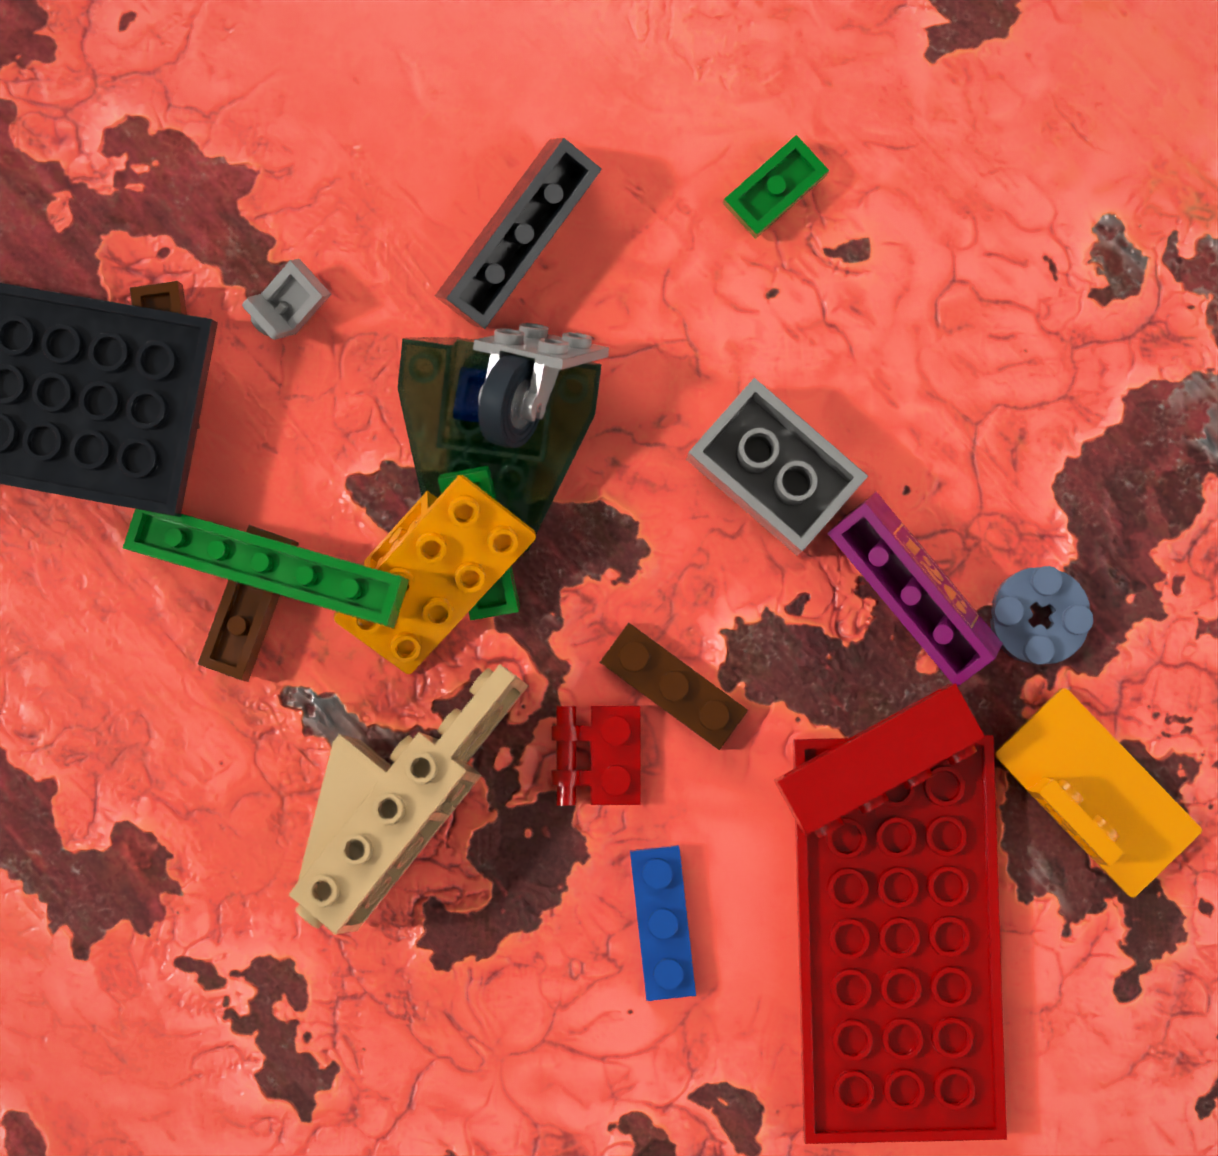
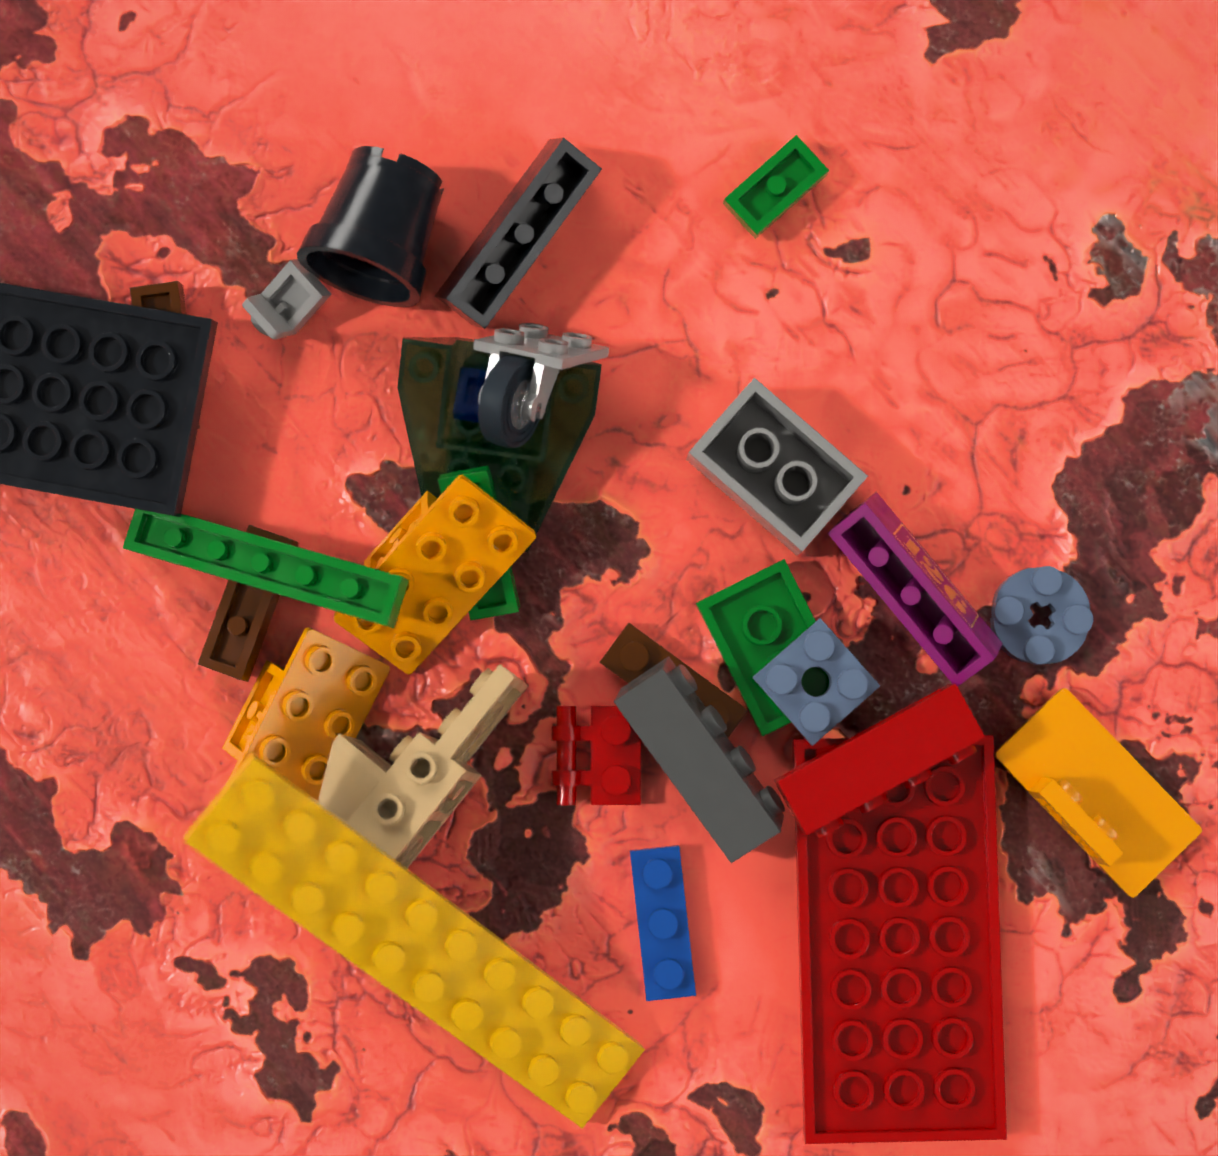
(304, 707): none -> light orange bracket
(376, 229): none -> black piece
(412, 940): none -> yellow plate
(701, 759): none -> dark grey brick
(751, 627): none -> green plate
(847, 681): none -> sand blue piece

